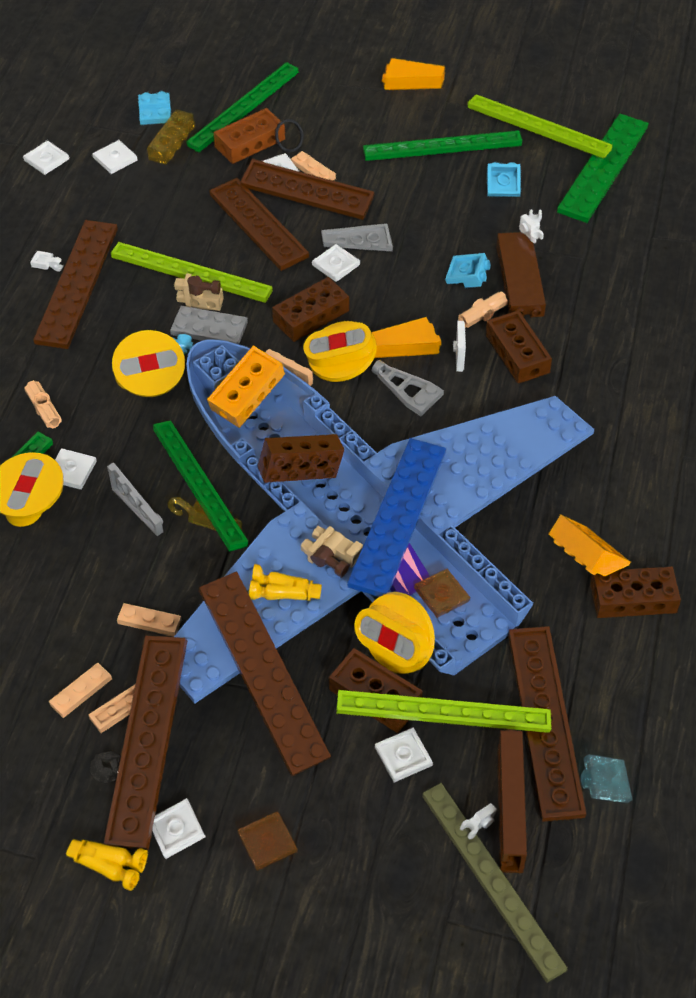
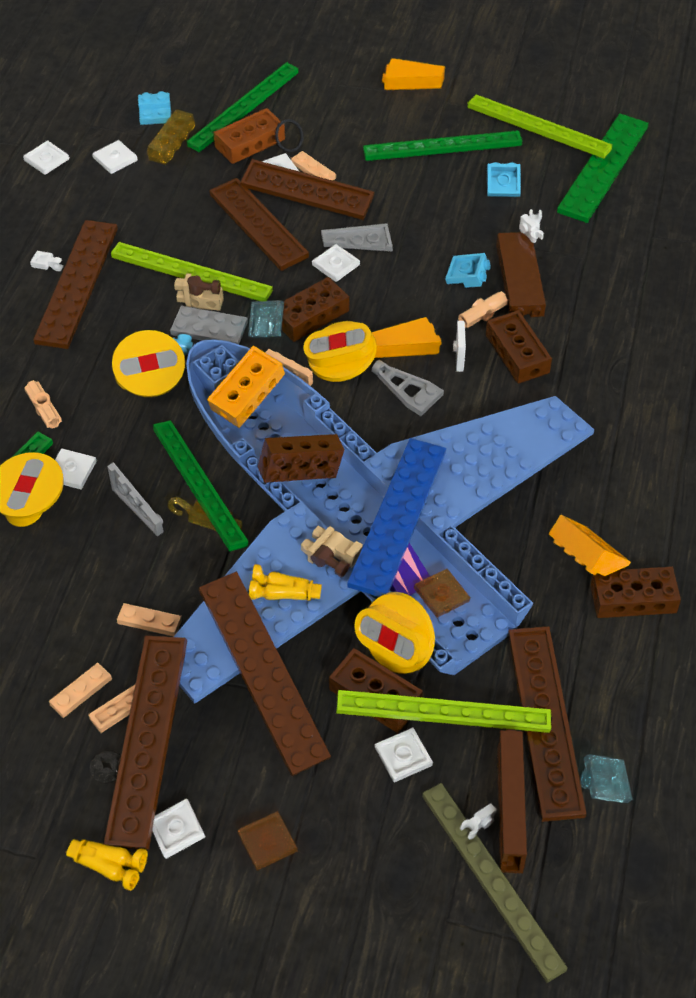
(266, 319): none -> clear light blue plate

